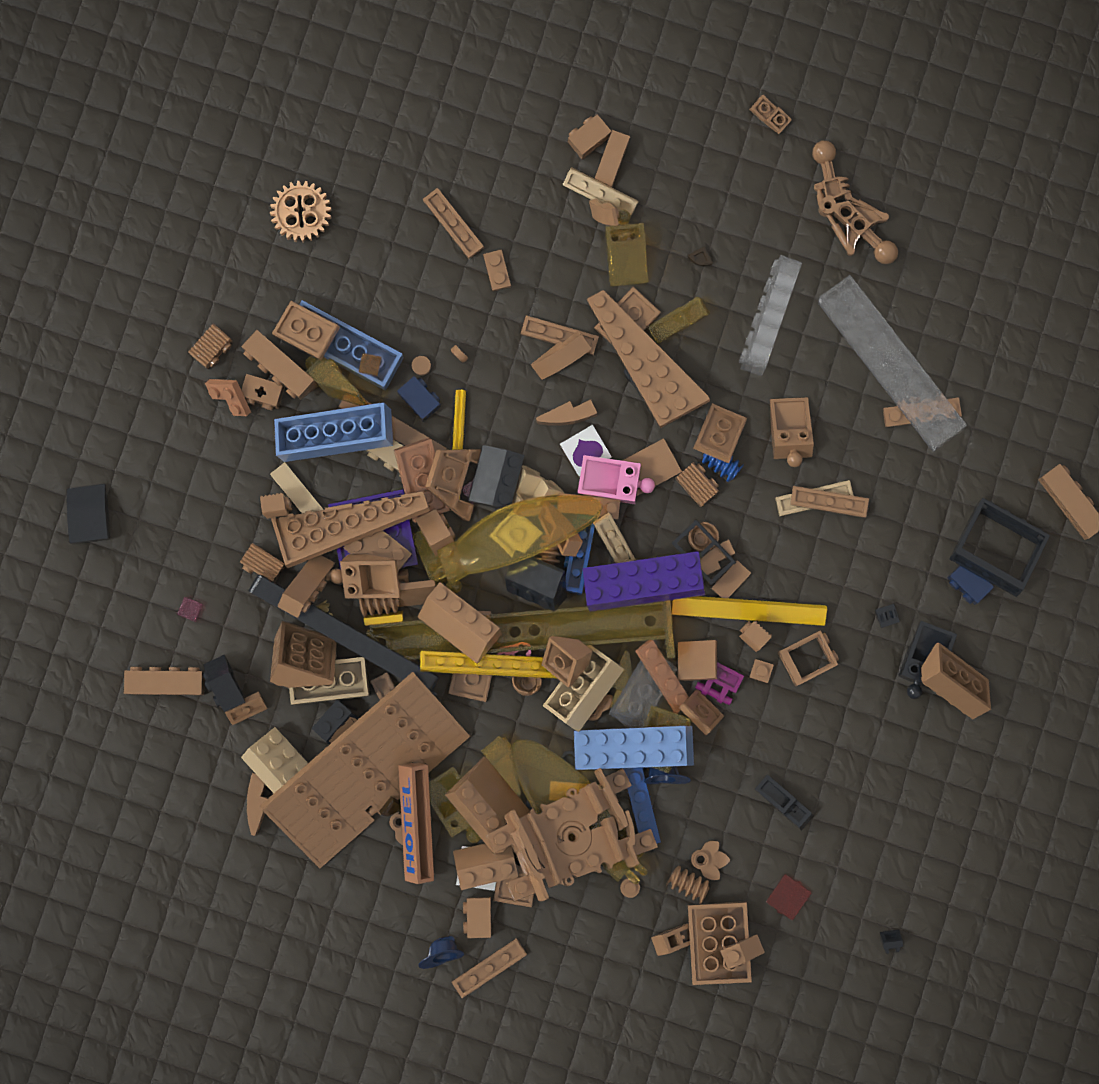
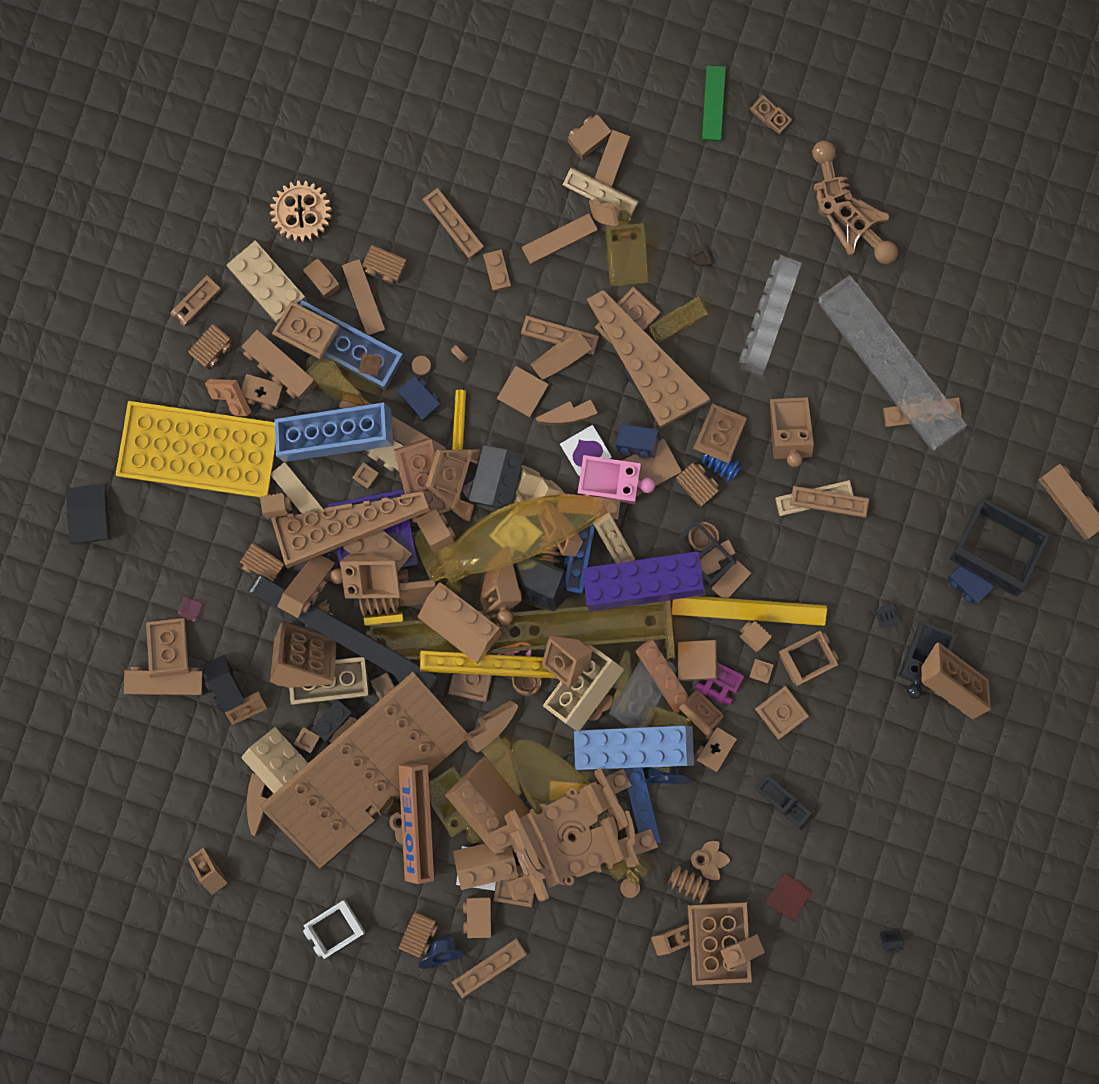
(167, 647): none -> medium nougat tile
(196, 300): none -> medium nougat plate
(197, 449): none -> yellow plate
(207, 871): none -> medium nougat slope
(265, 281): none -> tan brick
(307, 740): none -> medium nougat plate
(310, 933): none -> white window
(322, 278): none -> medium nougat slope
(363, 297): none -> medium nougat tile
(365, 475): none -> medium nougat plate
(384, 264): none -> medium nougat brick
(417, 934): none -> medium nougat brick
(491, 726): none -> medium nougat slope
(500, 593): none -> medium nougat slope
(522, 391): none -> medium nougat tile
(559, 239): none -> medium nougat tile
(637, 441): none -> dark blue brick
(713, 103): none -> green tile
(715, 760): none -> medium nougat brick
(781, 712): none -> medium nougat tile

